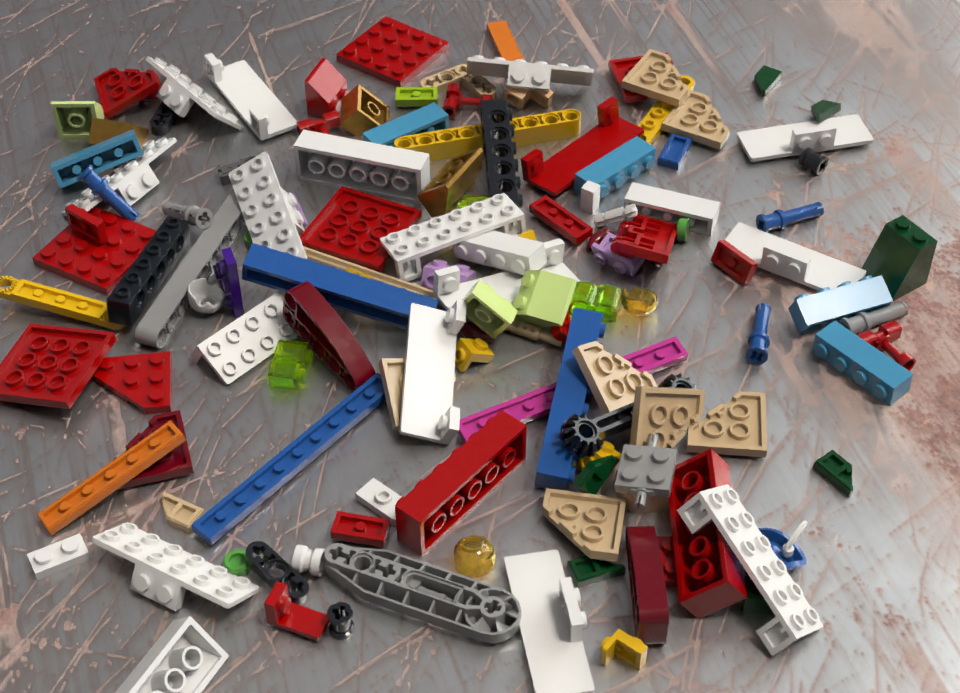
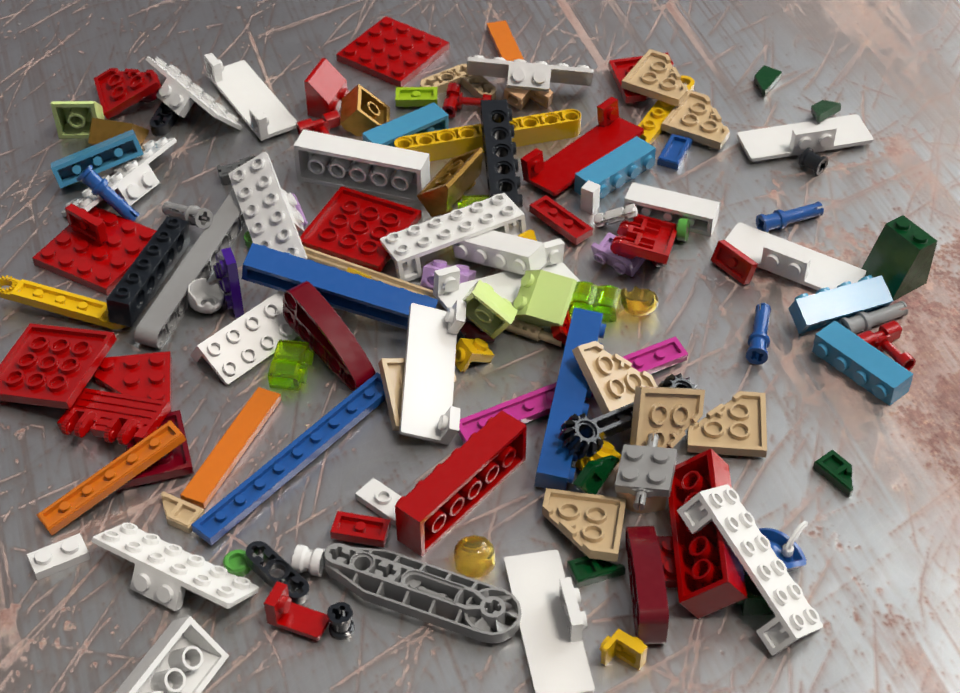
(113, 416): none -> red hinge
(231, 448): none -> orange tile
(597, 238): dark red arm -> none

